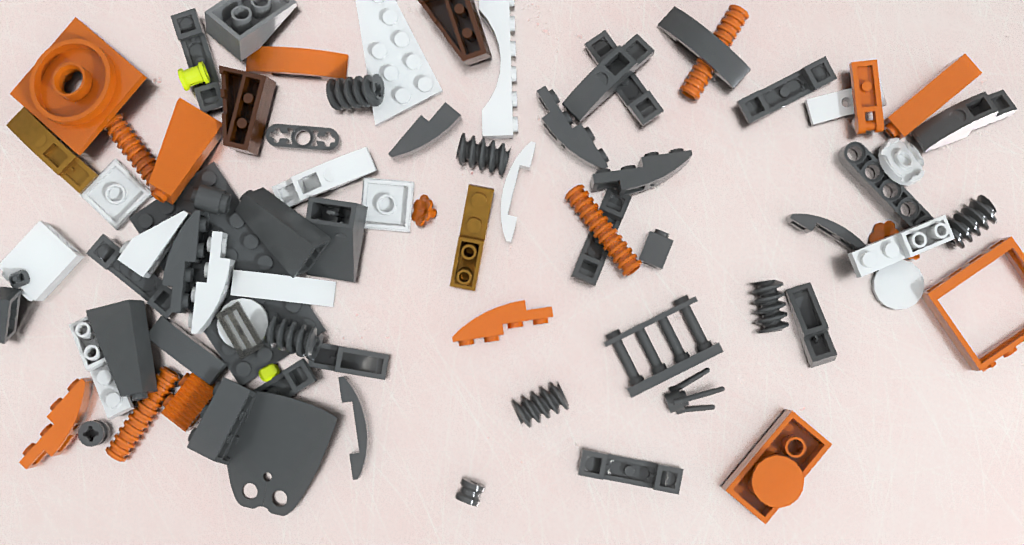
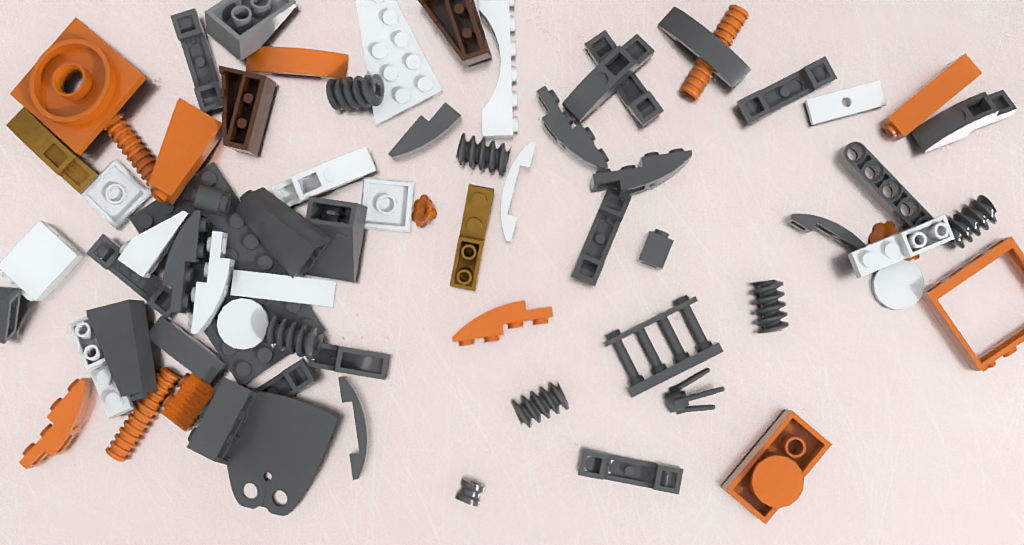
(19, 279): dark grey rock -> none
(99, 431): dark grey wheel -> none
(193, 76): neon yellow bush -> none
(250, 349): clear smoke tile -> none
(268, 372): neon yellow rock -> none
(322, 133): dark grey beam -> none
(603, 230): orange piece -> none
(811, 325): dark grey slope -> none
(866, 96): orange plate -> none
(901, 161): white tile -> none

